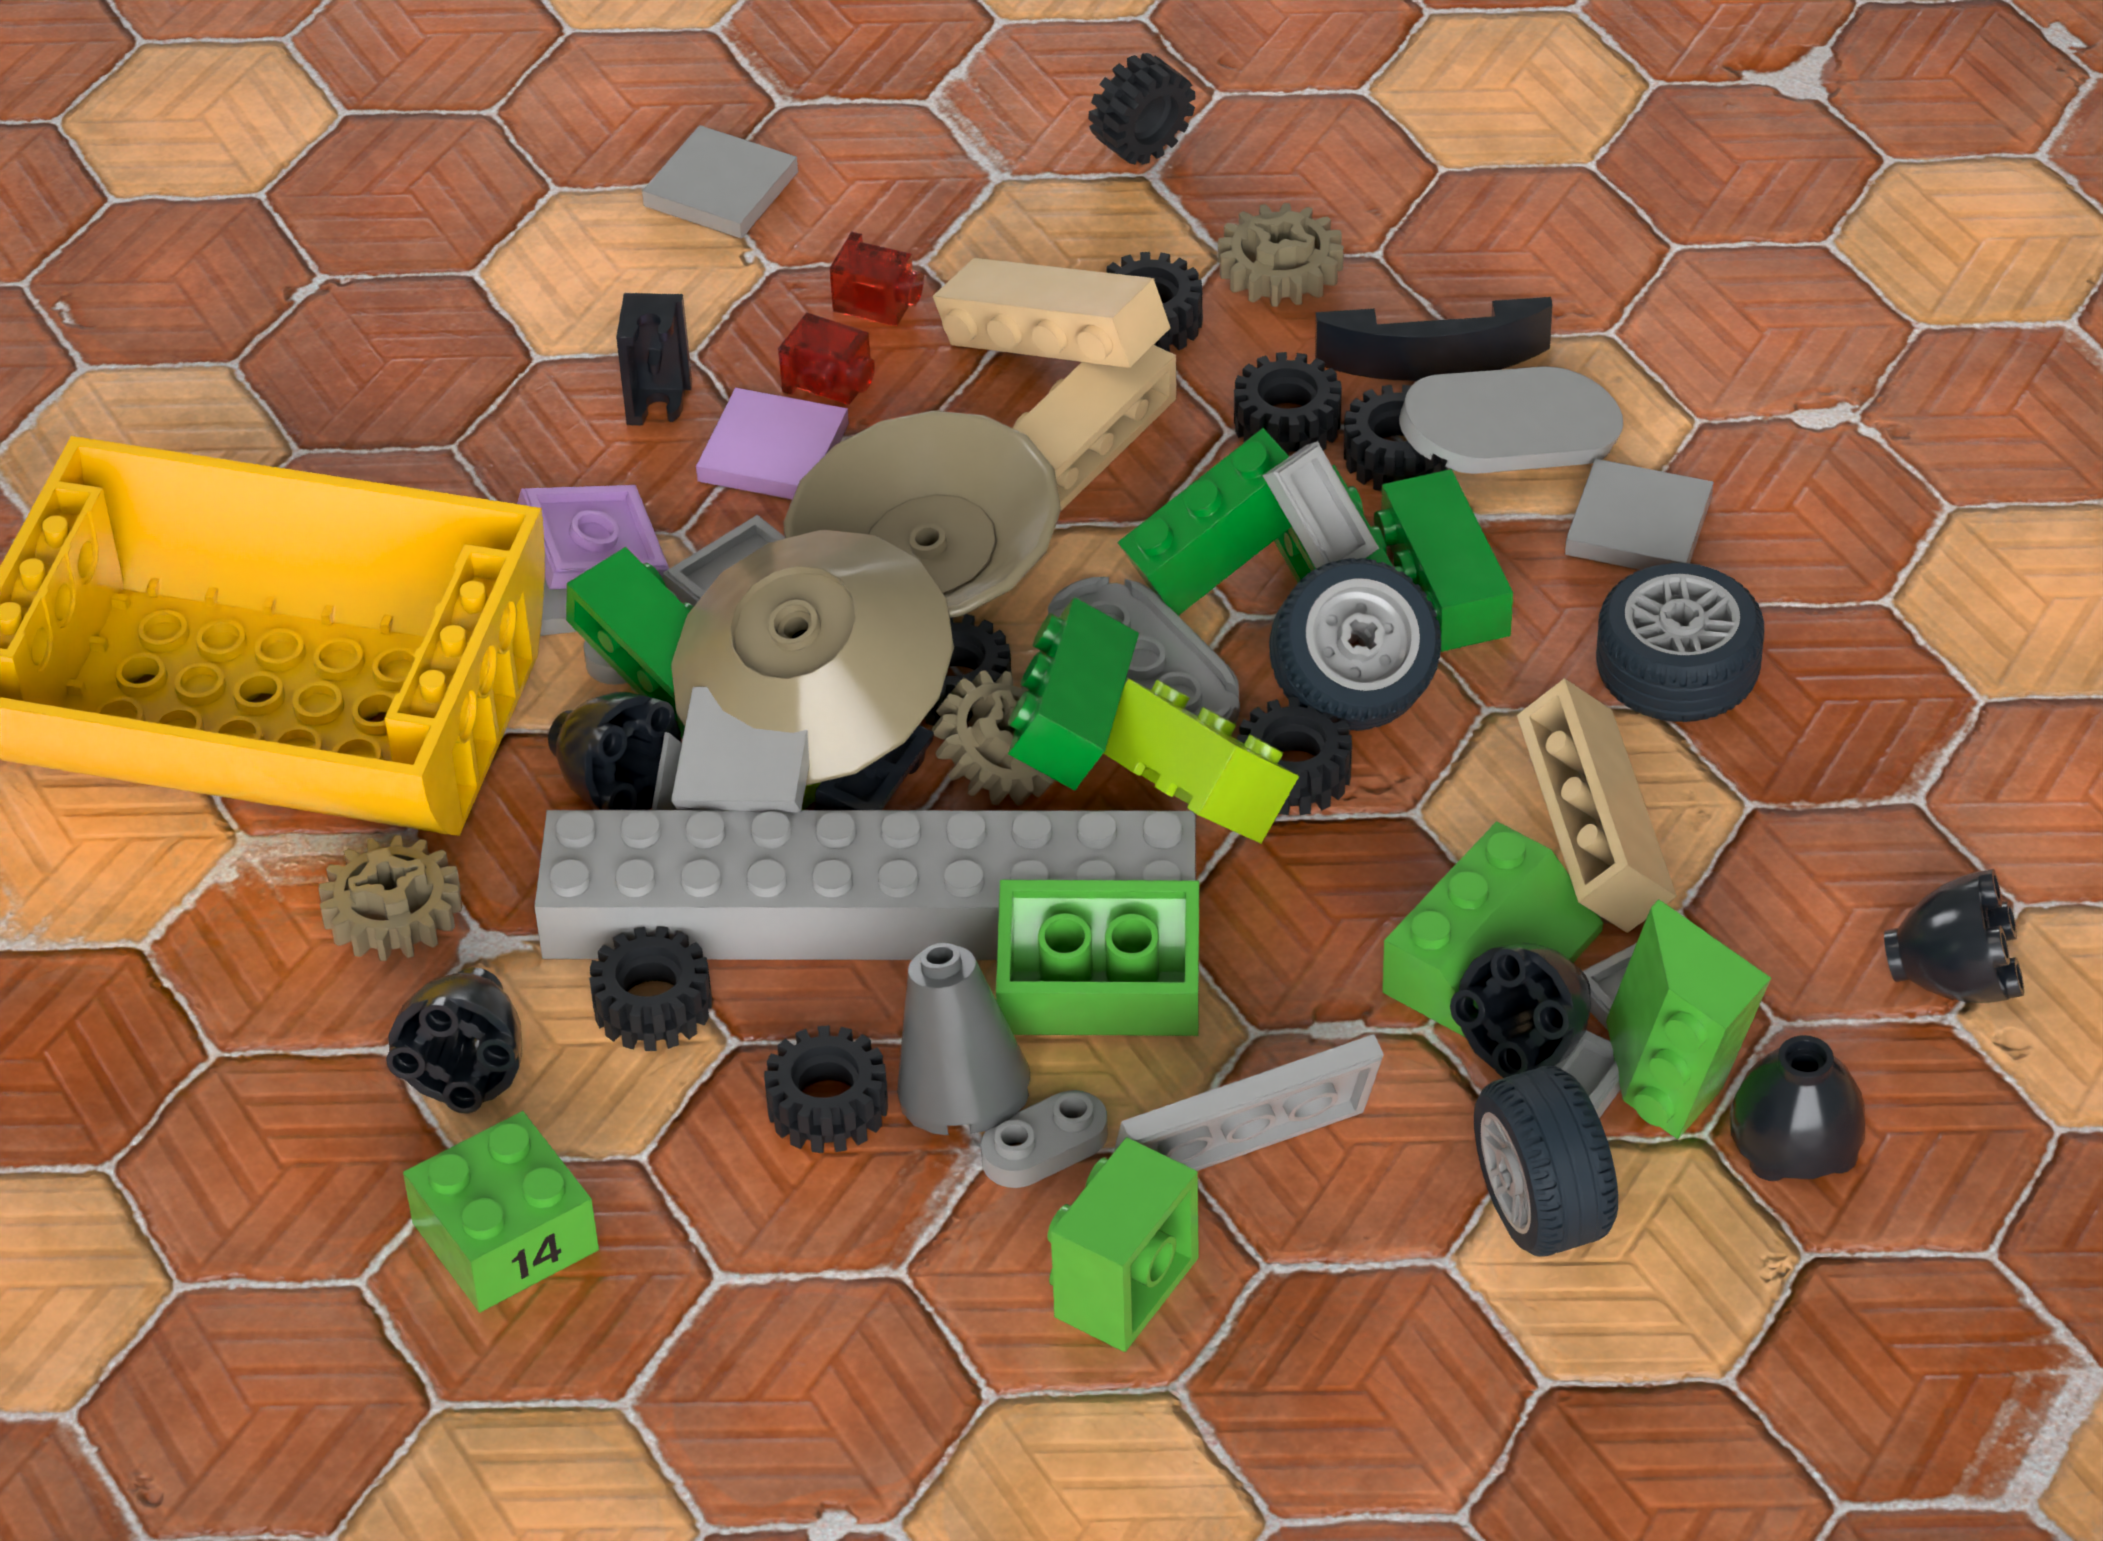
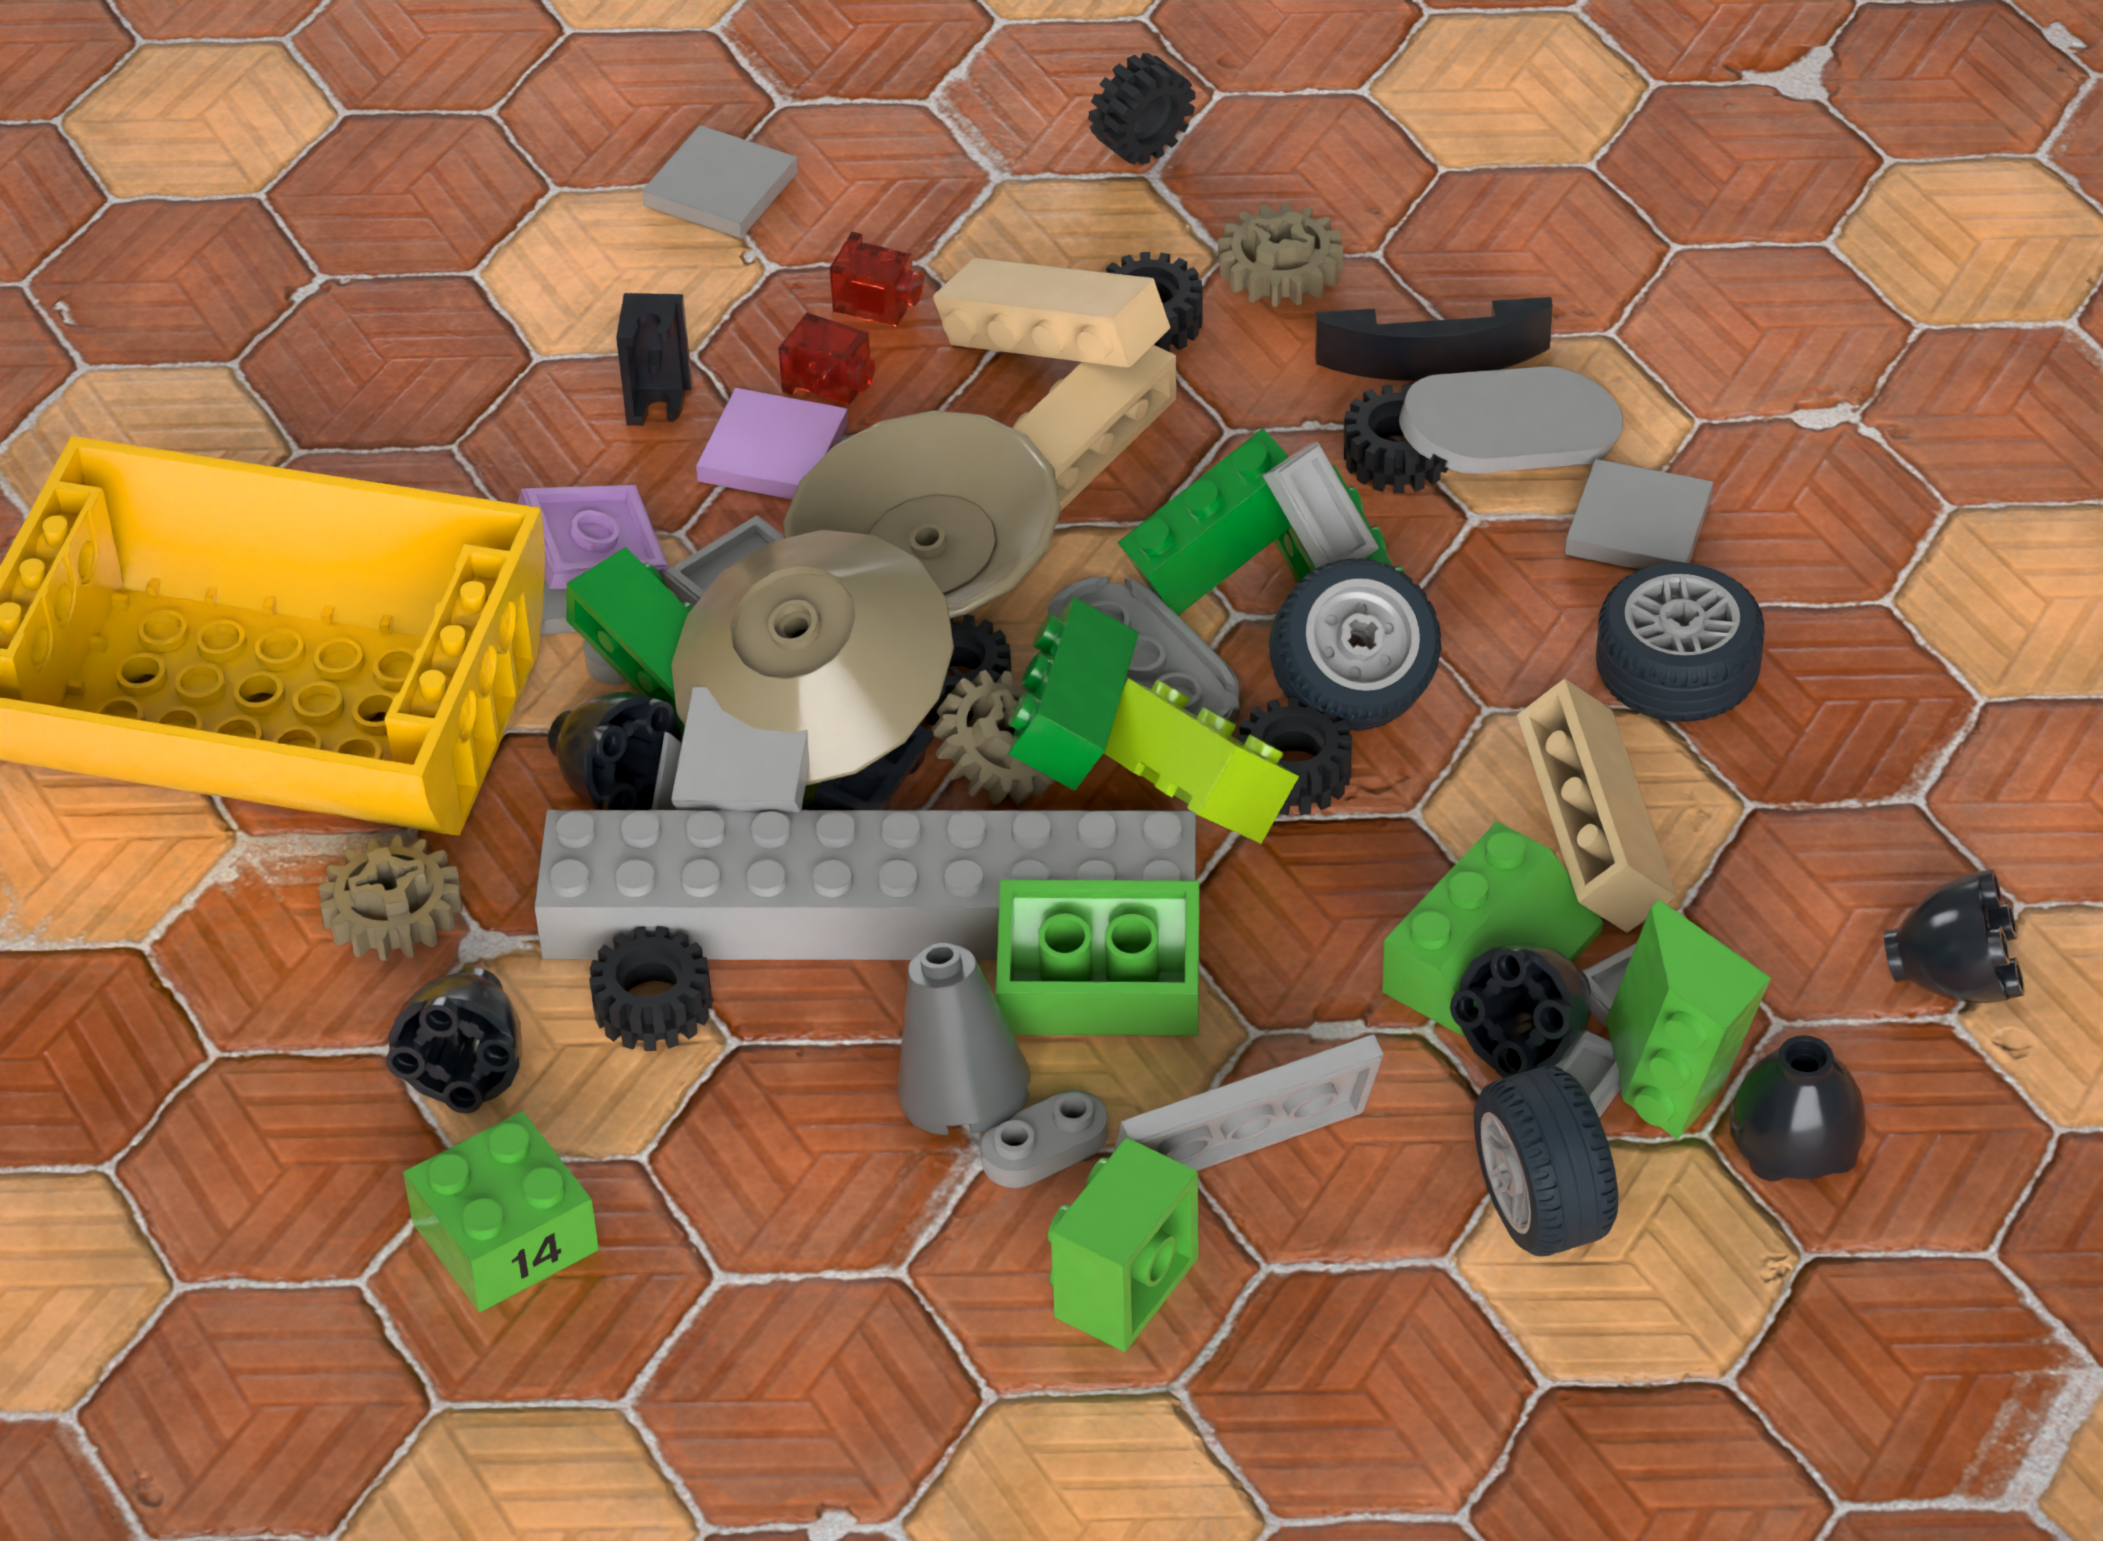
(832, 1117): black tyre -> none
(1288, 383): black tyre -> none
(1448, 556): green brick -> none

